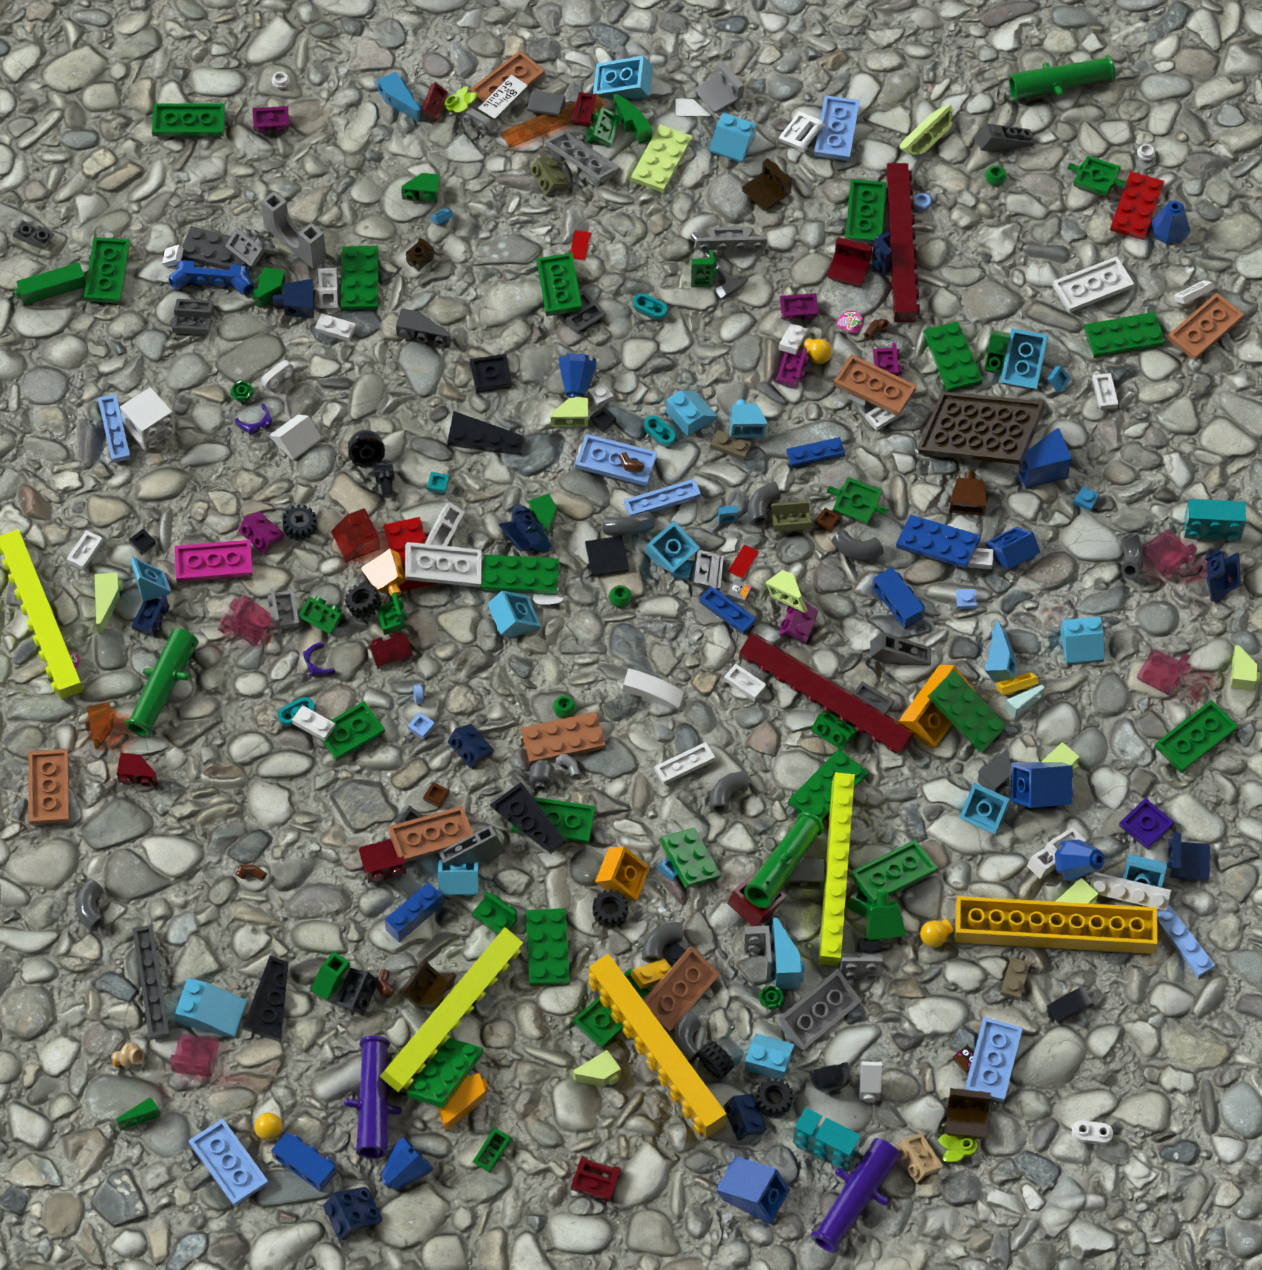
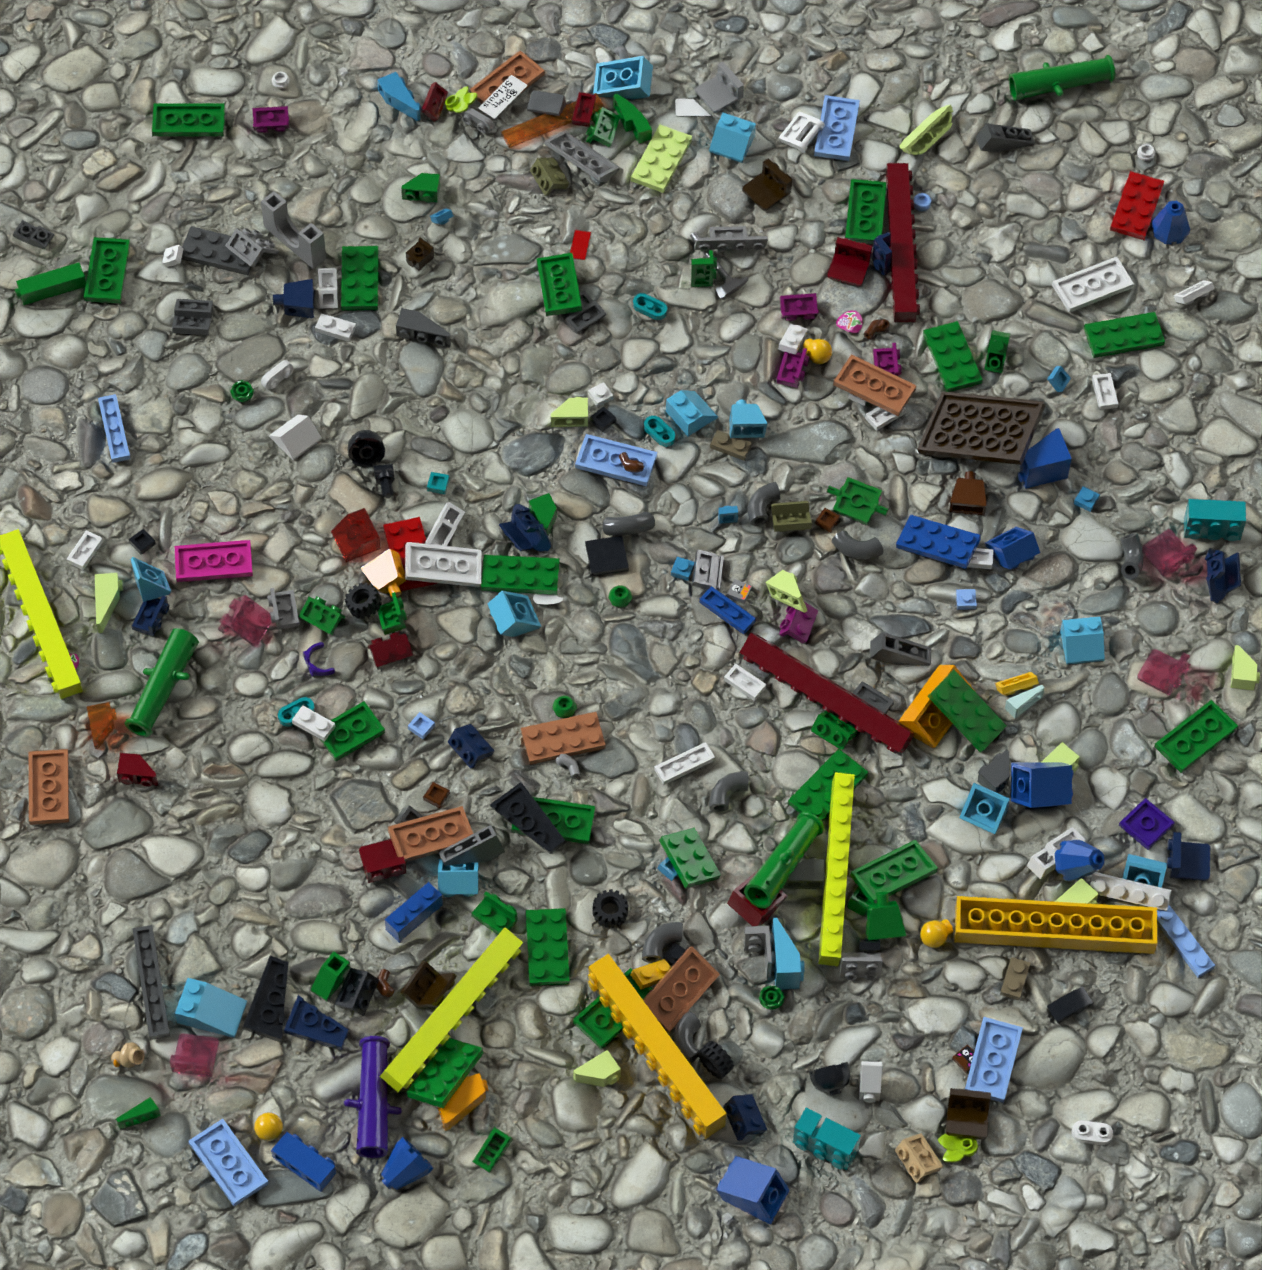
(86, 905): dark grey cylinder -> none
(147, 419): white brick -> none
(235, 277): blue plate -> none
(250, 428): dark purple cap -> none
(251, 869): reddish brown arm -> none
(260, 531): magenta bracket -> none
(269, 283): green slope -> none
(299, 529): black wheel -> none
(313, 1025): none -> dark blue wing
(351, 1210): dark blue bracket -> none
(418, 694): light blue tile -> none
(480, 435): black wing -> none
(490, 373): black tile -> none
(542, 775): dark grey head -> none
(576, 373): blue cone -> none
(594, 1184): dark red plate -> none
(623, 872): light orange slope -> none
(652, 689): white slope -> none
(663, 498): light blue plate -> none
(671, 548): medium azure slope -> none
(743, 561): red sticker -> none
(769, 1057): medium azure slope -> none
(774, 1086): black tyre -> none
(815, 452): blue plate -> none
(819, 1010): light grey slope -> none
(858, 1190): dark purple piece -> none
(898, 597): blue brick -> none
(995, 180): green plate -> none
(1001, 658): dark azure slope -> none
(1024, 358): medium azure slope -> none
(1097, 175): green plate -> none
(1205, 326): nougat plate -> none

